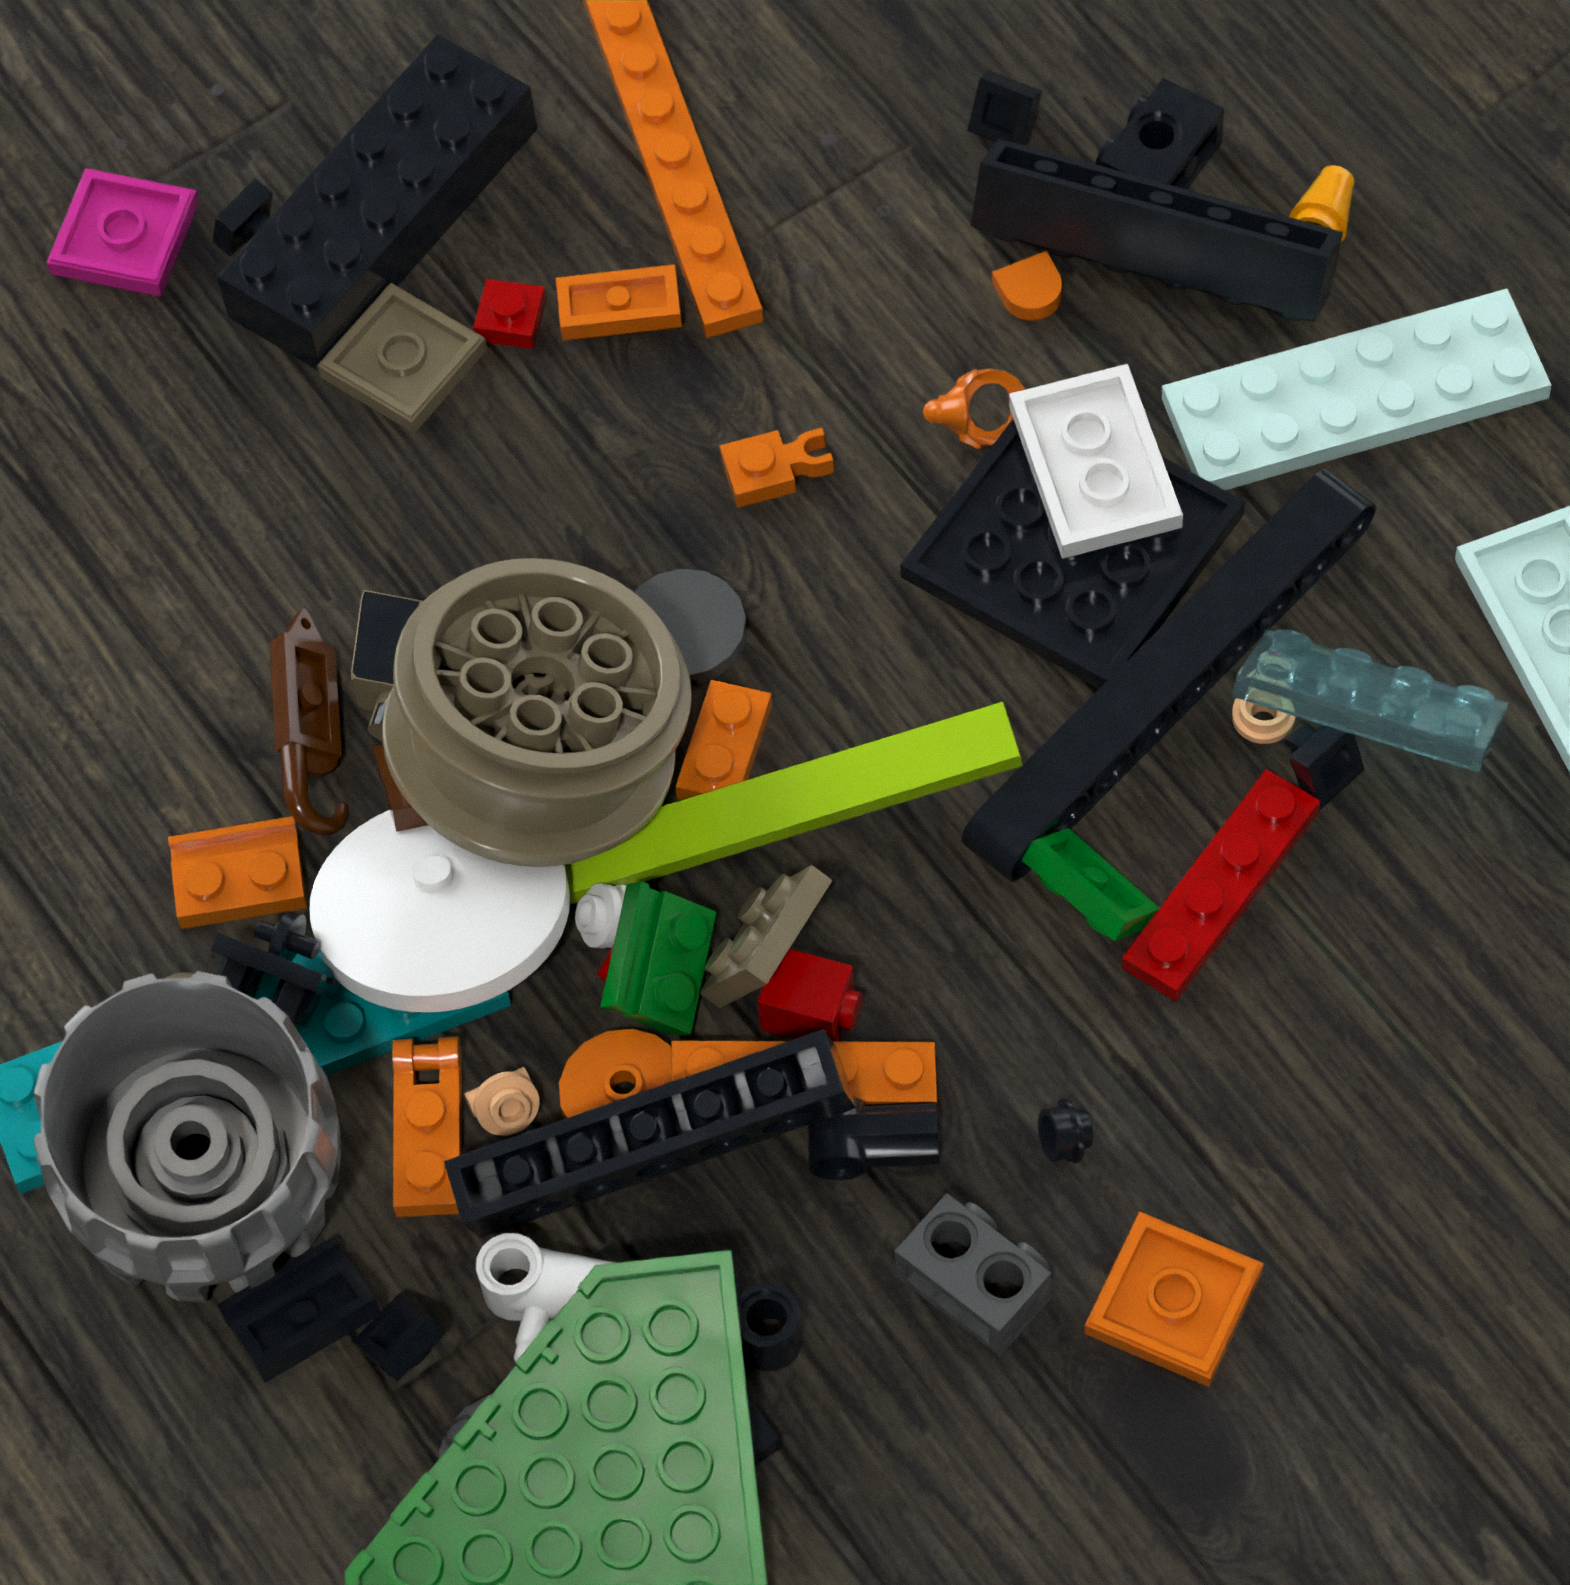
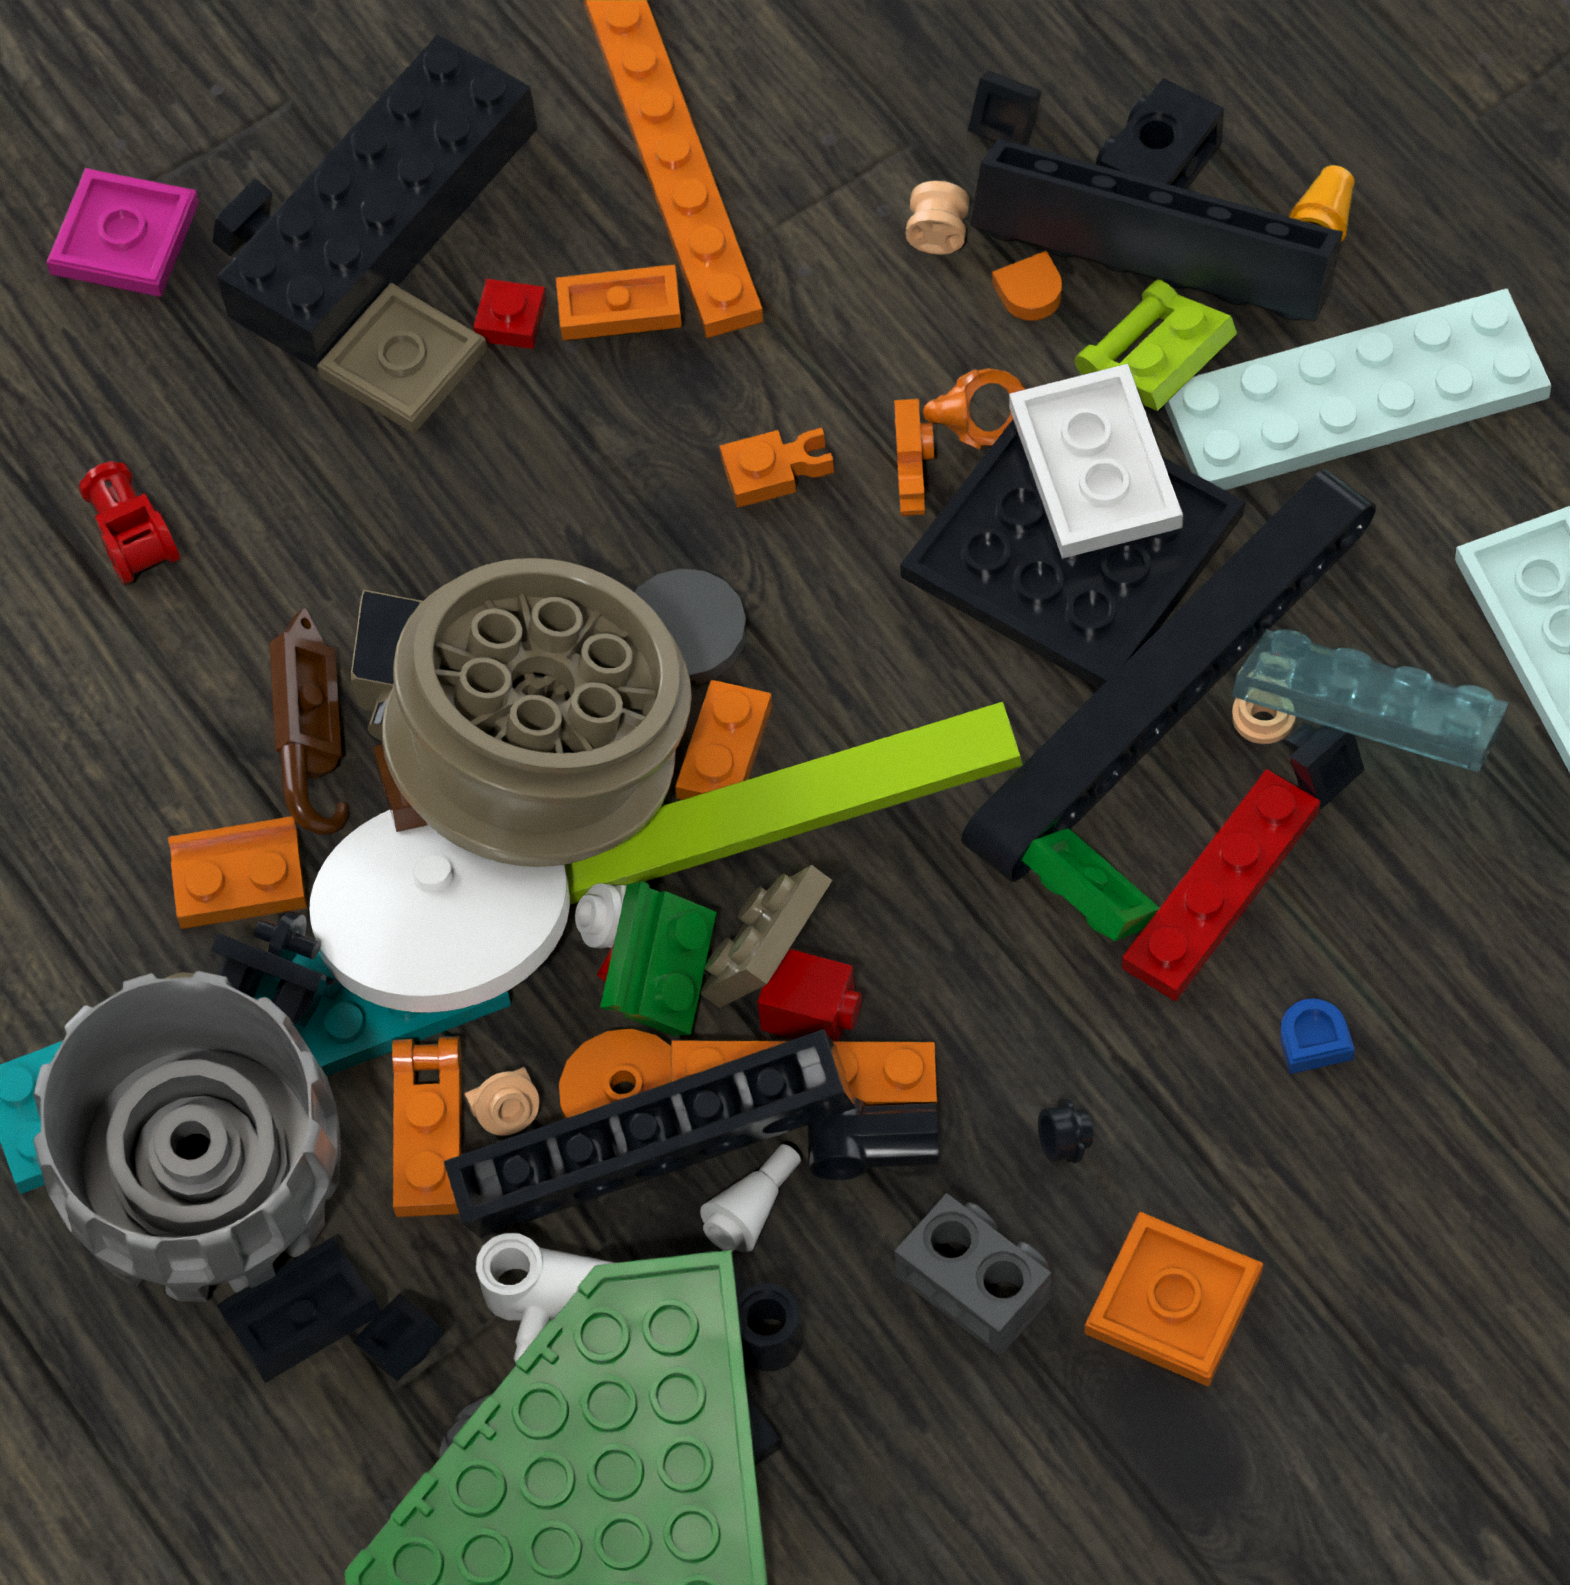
(128, 525): none -> red connector
(739, 1213): none -> white cone
(913, 445): none -> orange plate
(937, 217): none -> light nougat wheel
(1171, 352): none -> lime plate
(1314, 1036): none -> blue tile

